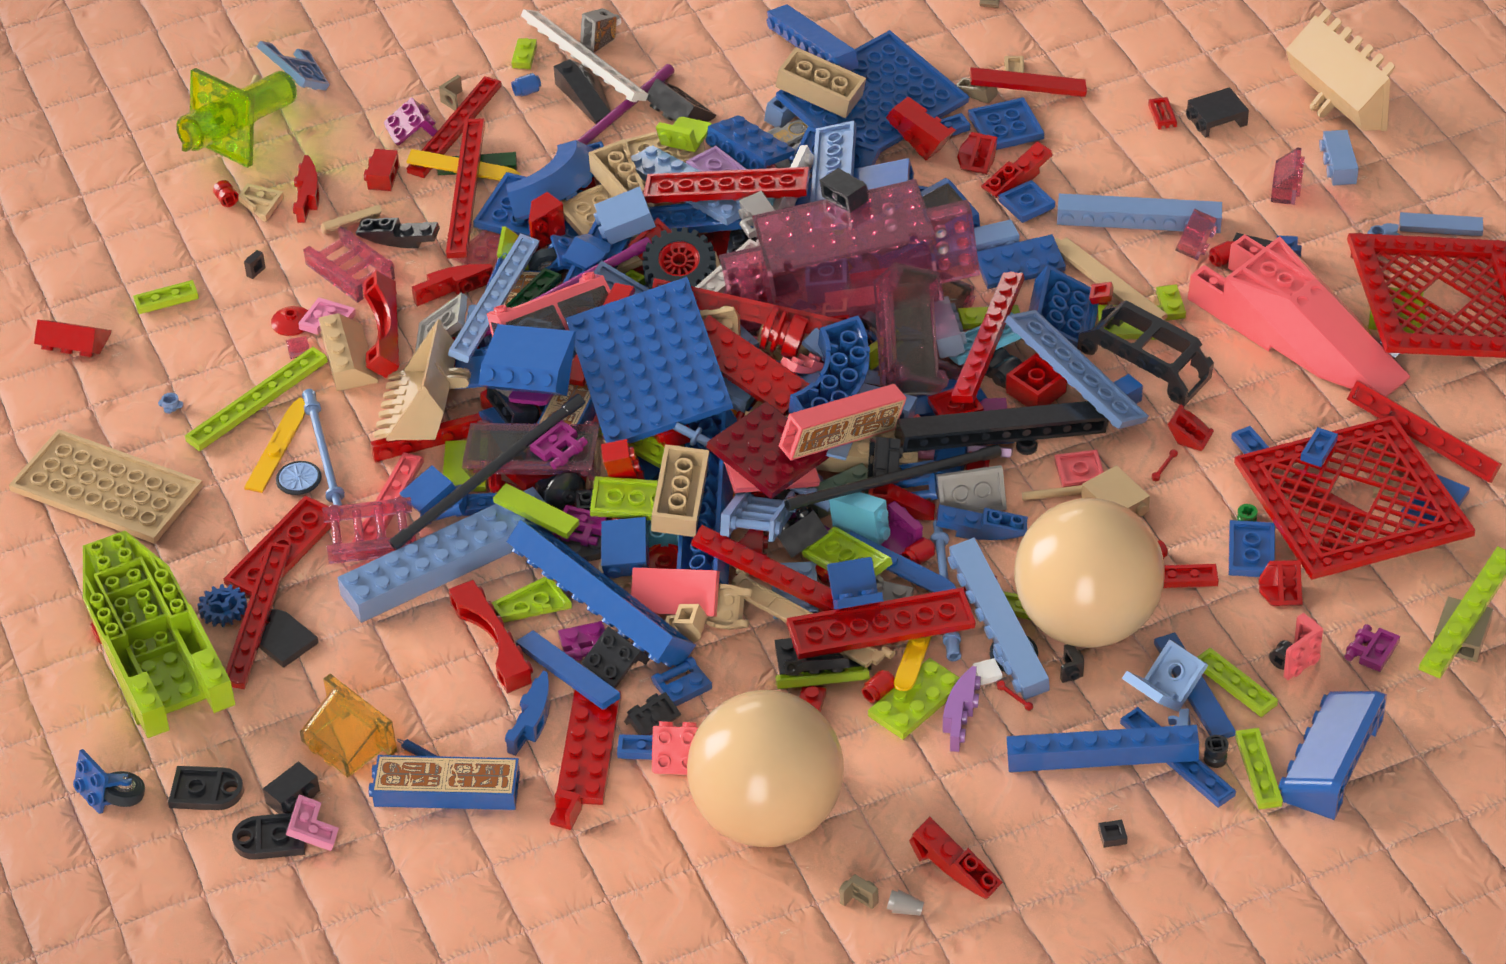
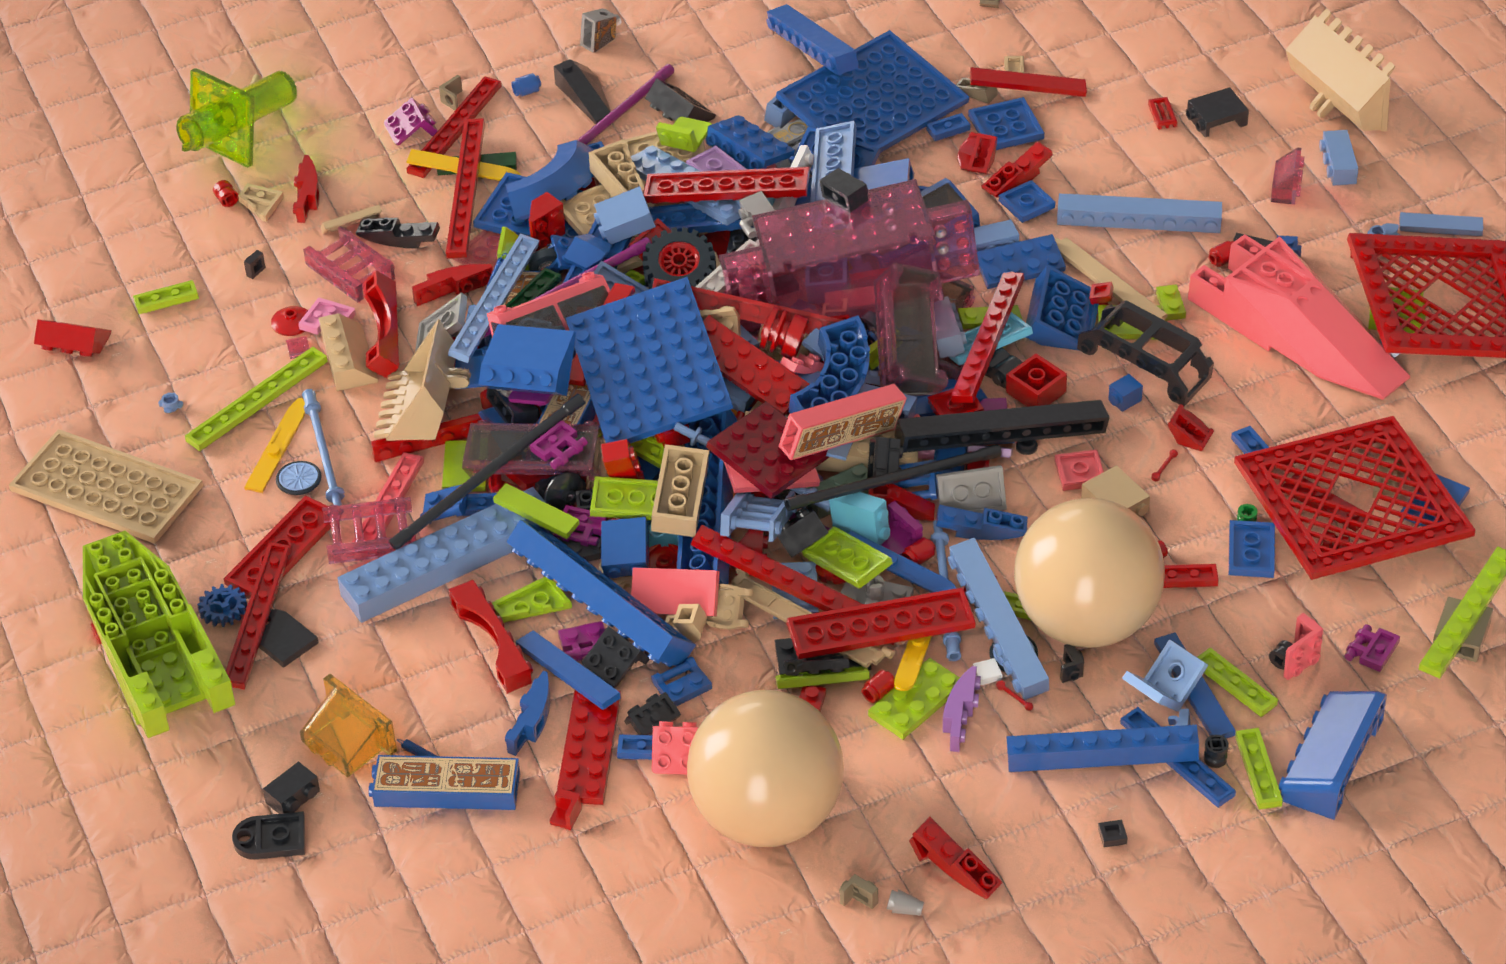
(105, 788): blue plate -> none
(205, 788): black tile -> none
(302, 68): medium blue wing -> none
(306, 827): bright pink plate -> none
(382, 169): red brick -> none
(428, 490): blue tile -> none
(524, 53): lime plate -> none
(587, 57): white plate -> none
(820, 82): tan brick -> none
(853, 583): blue bracket -> none
(919, 128): red wedge -> none
(1050, 493): tan bar -> none
(1076, 369): medium blue plate -> none
(1196, 234): clear pink brick -> none
(1282, 583): red slope -> none
(1319, 447): blue plate -> none
(1425, 432): red plate -> none

